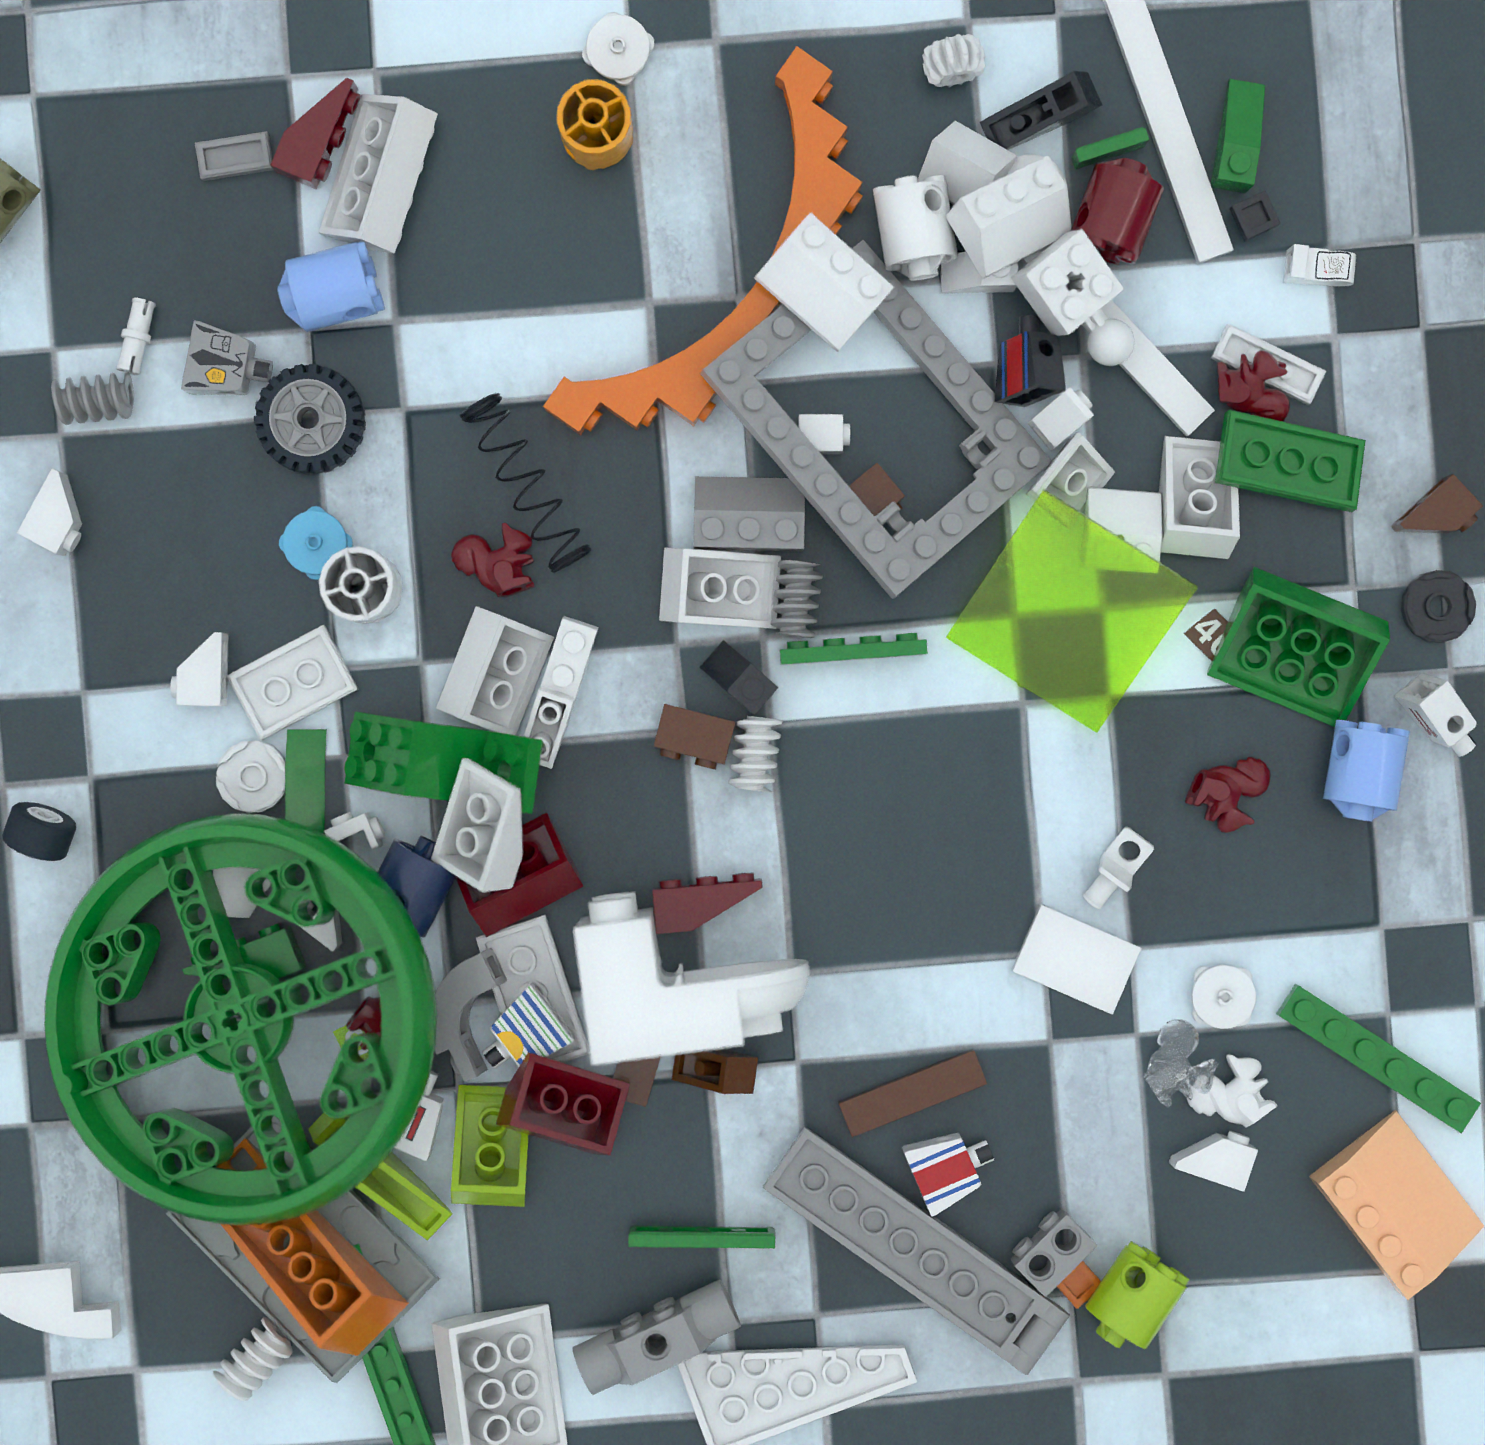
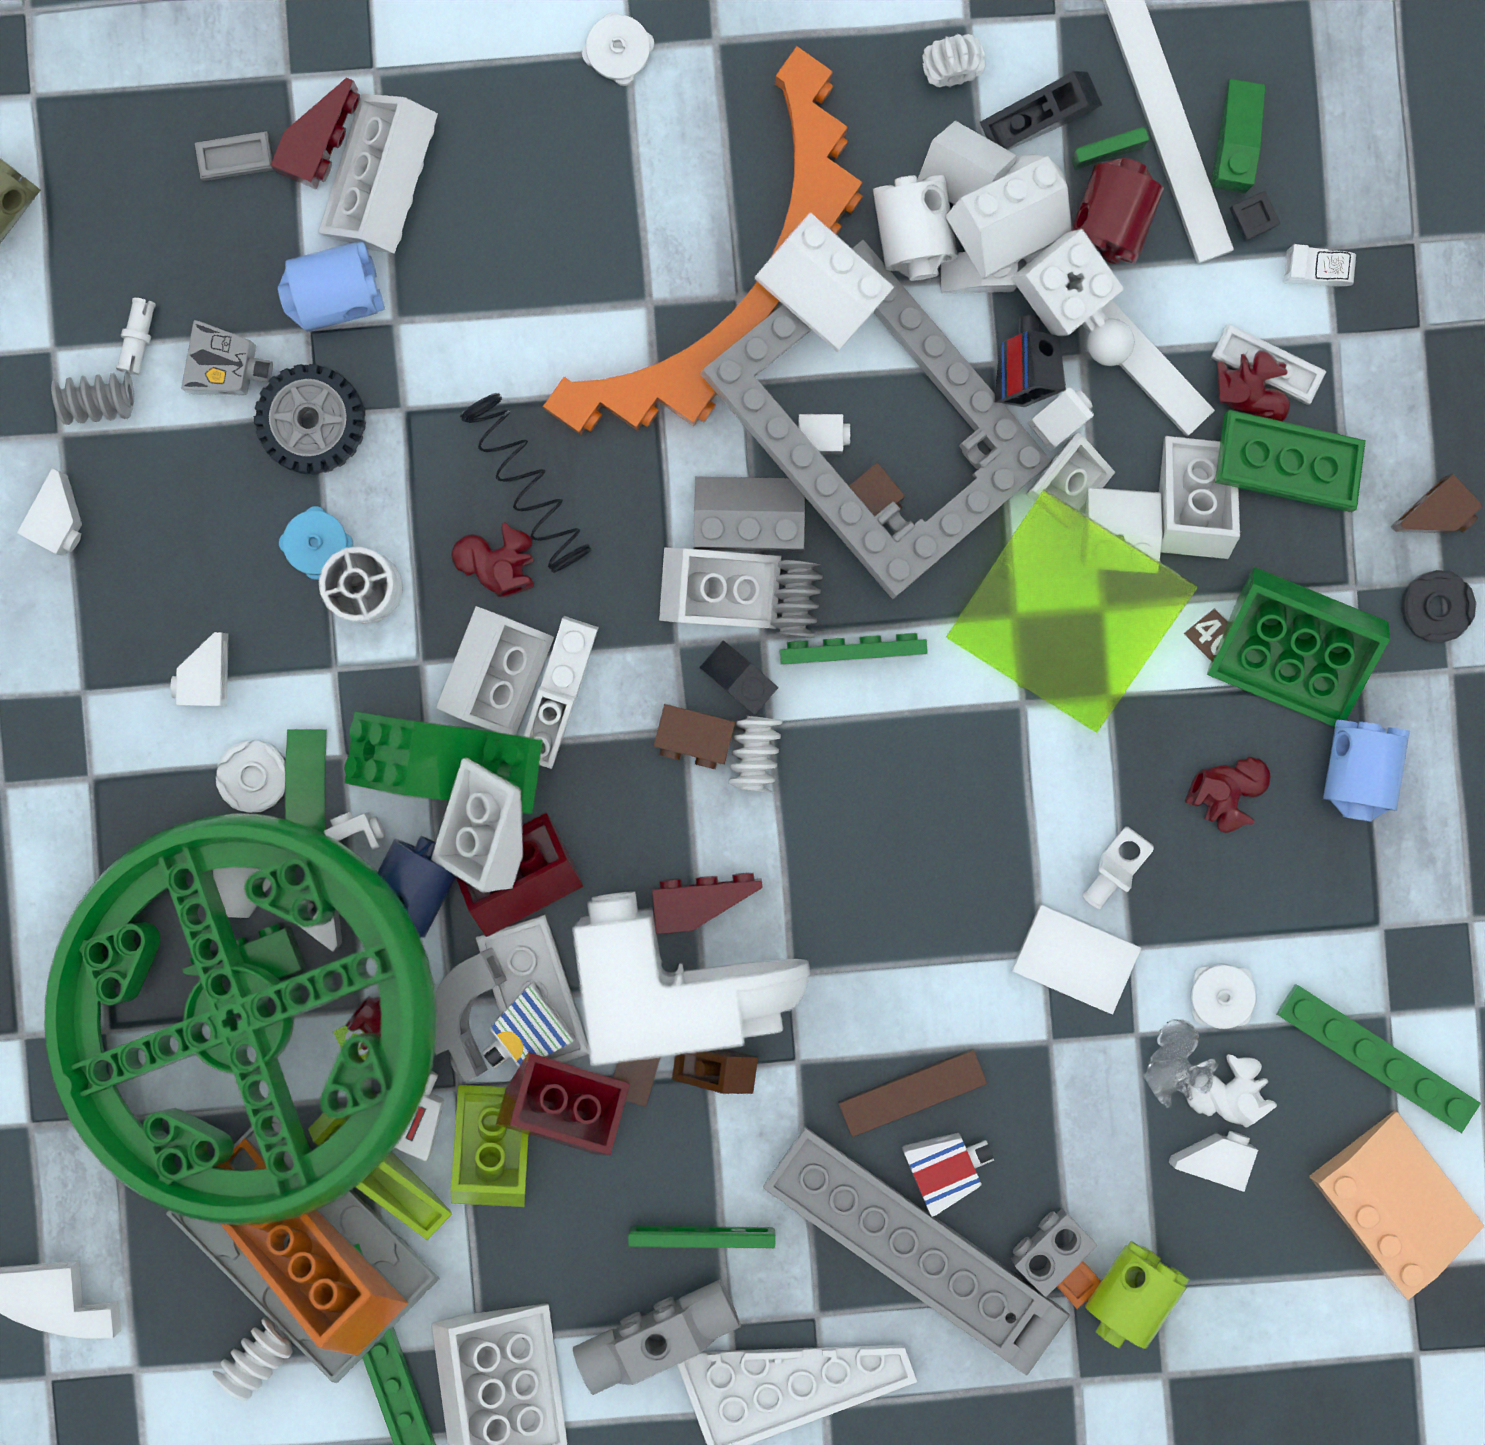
(39, 831): black wheel -> none
(292, 682): white tile -> none
(598, 143): light orange cylinder -> none
(1438, 712): white torso -> none

